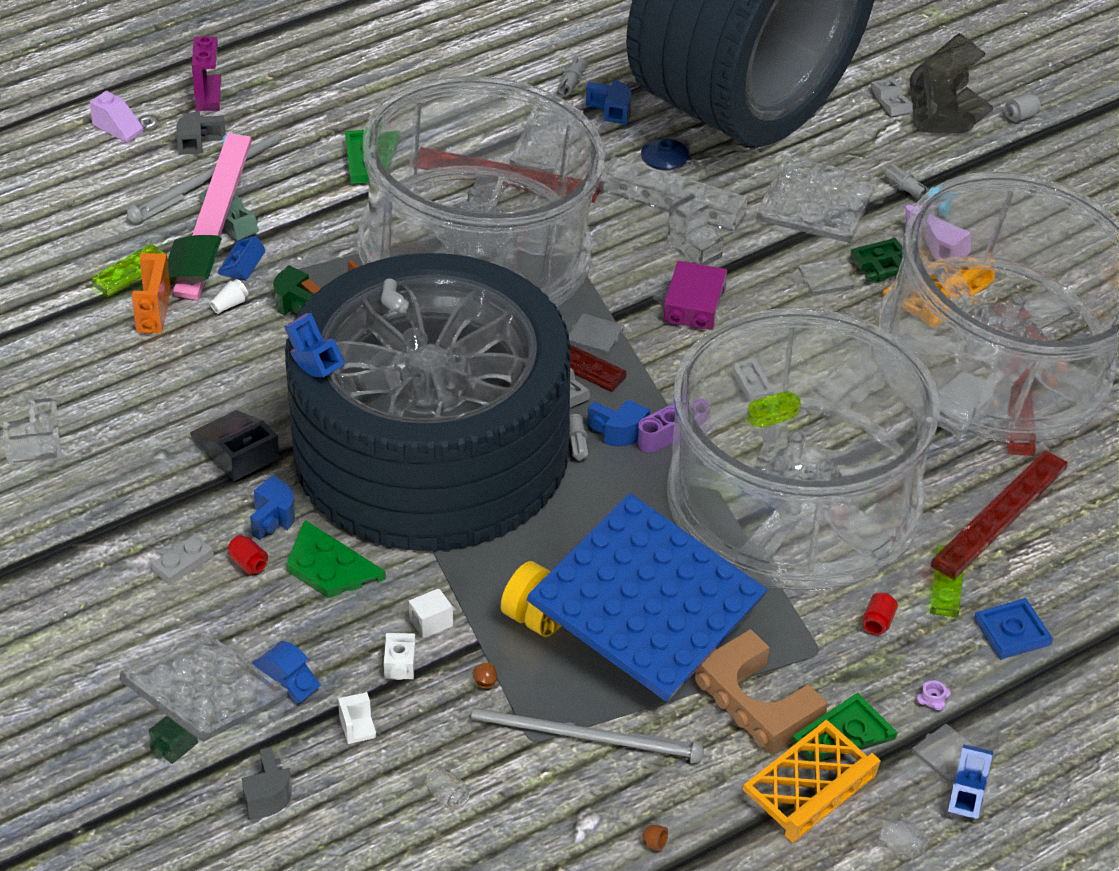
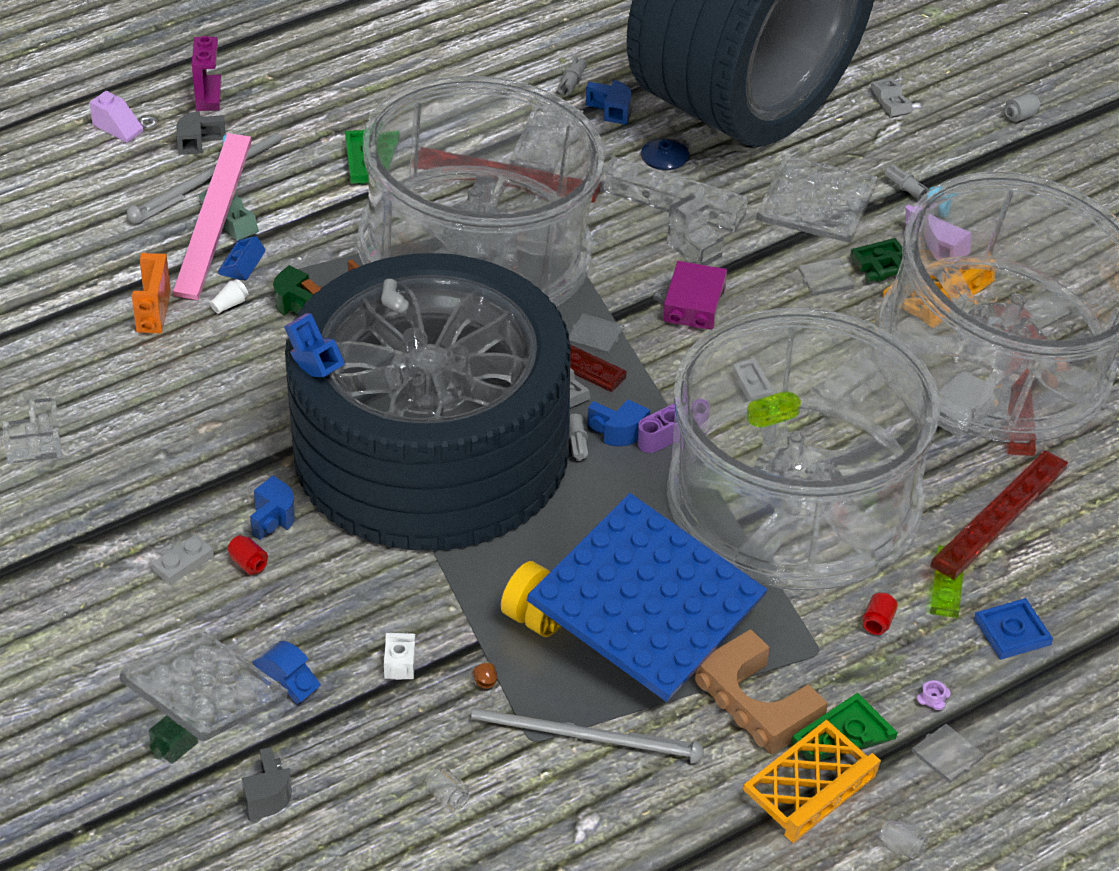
(122, 273): clear neon green plate -> none
(192, 258): dark green slope -> none
(238, 443): black slope -> none
(328, 563): green wing -> none
(356, 718): white panel -> none
(431, 613): white panel -> none
(655, 837): dark orange hinge -> none
(935, 85): clear smoke windscreen -> none
(970, 781): brick -> none

